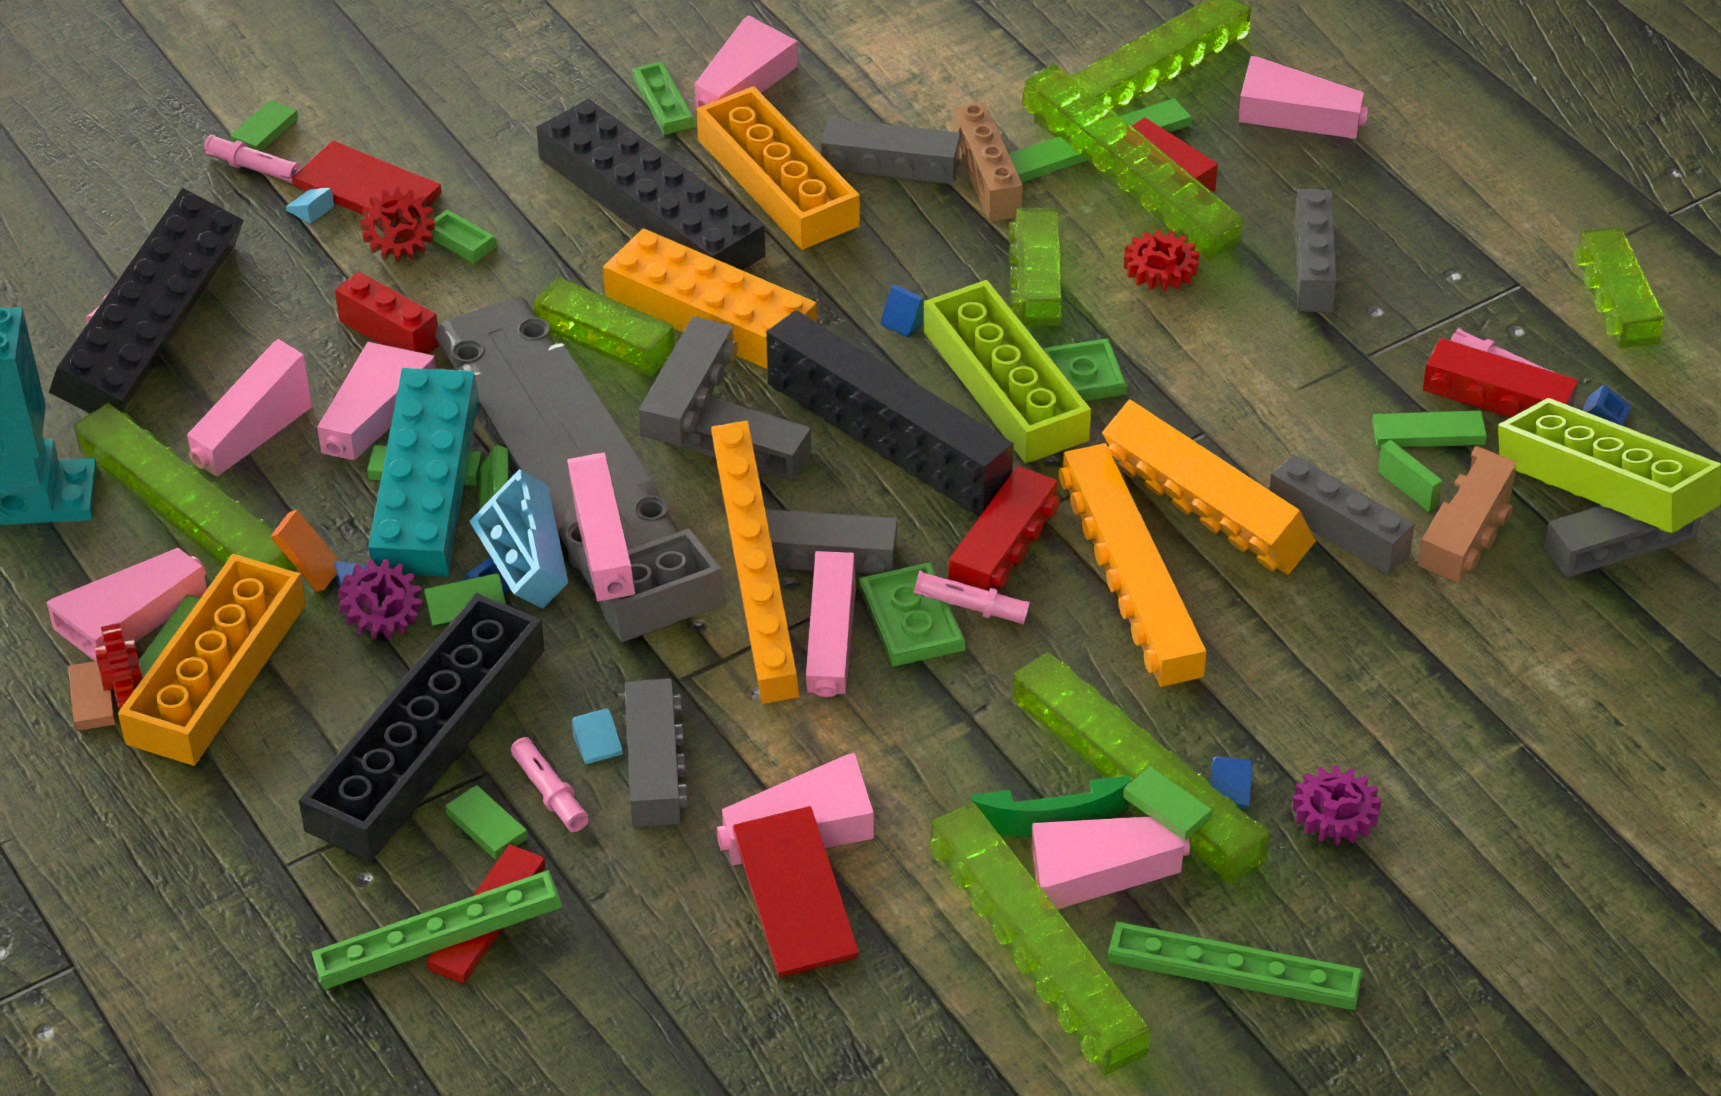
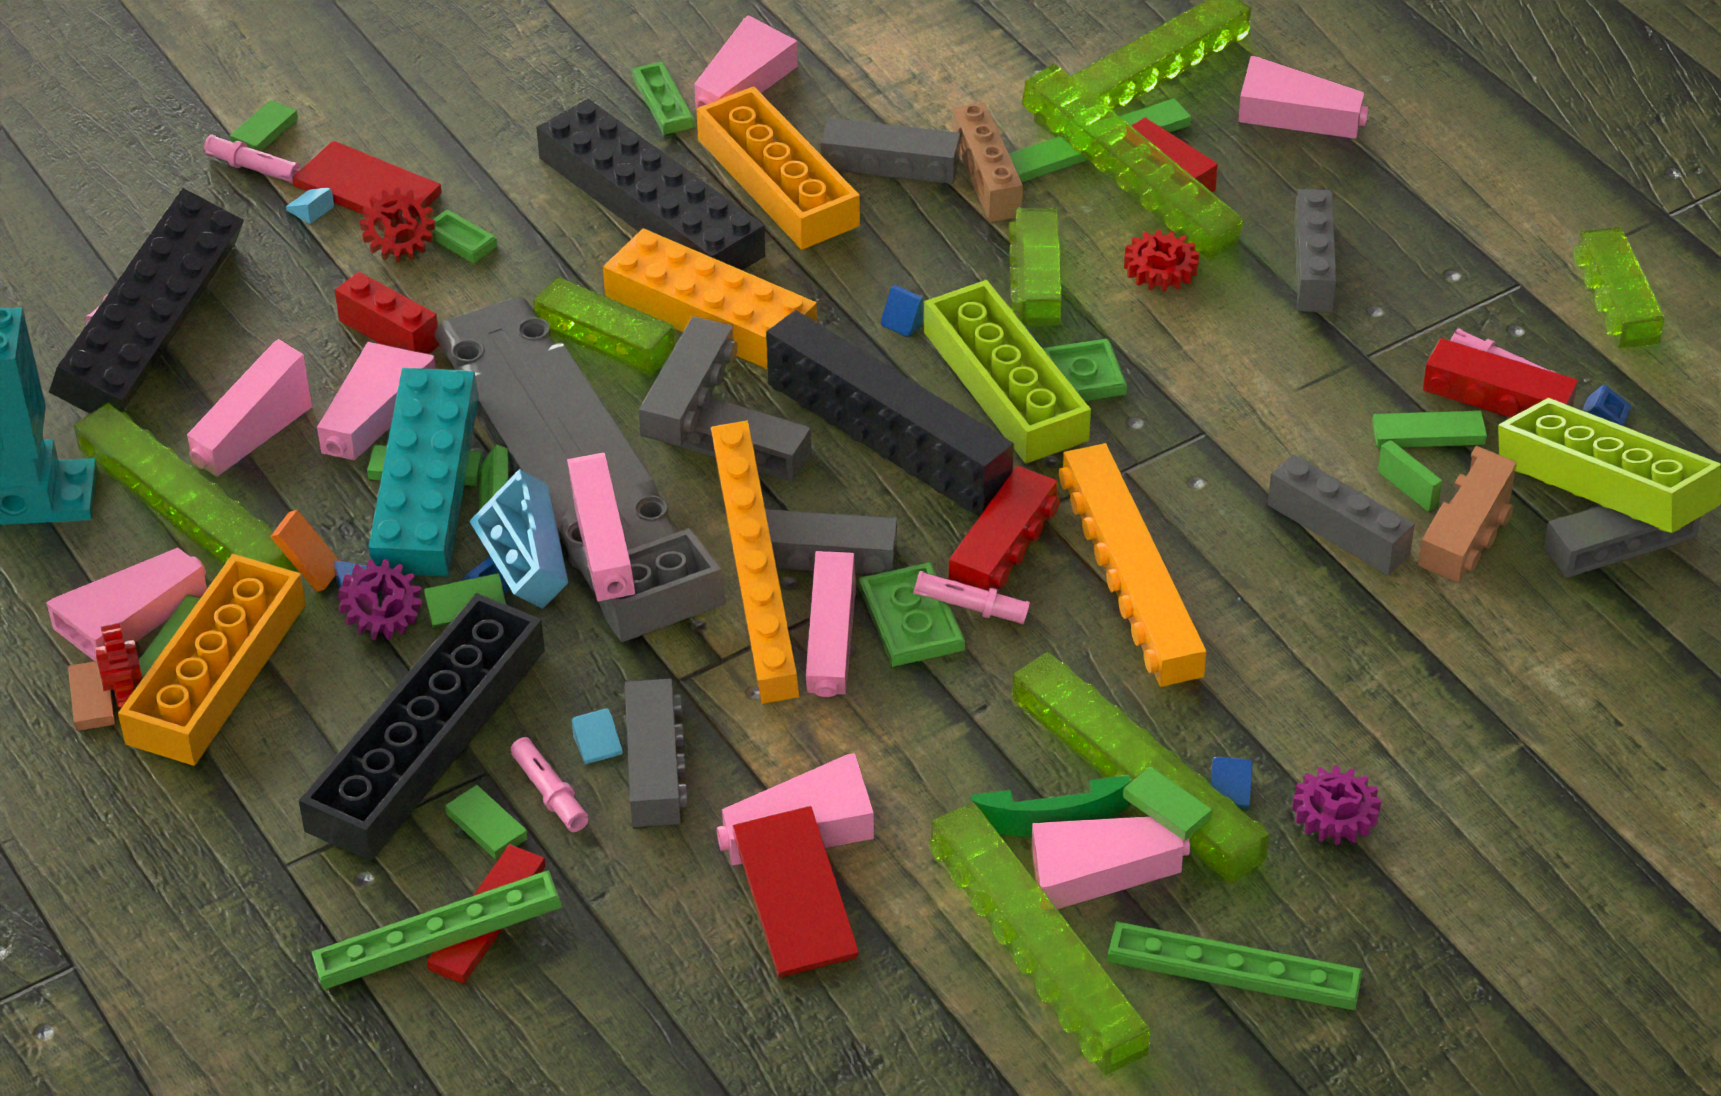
(1209, 488): light orange brick -> none

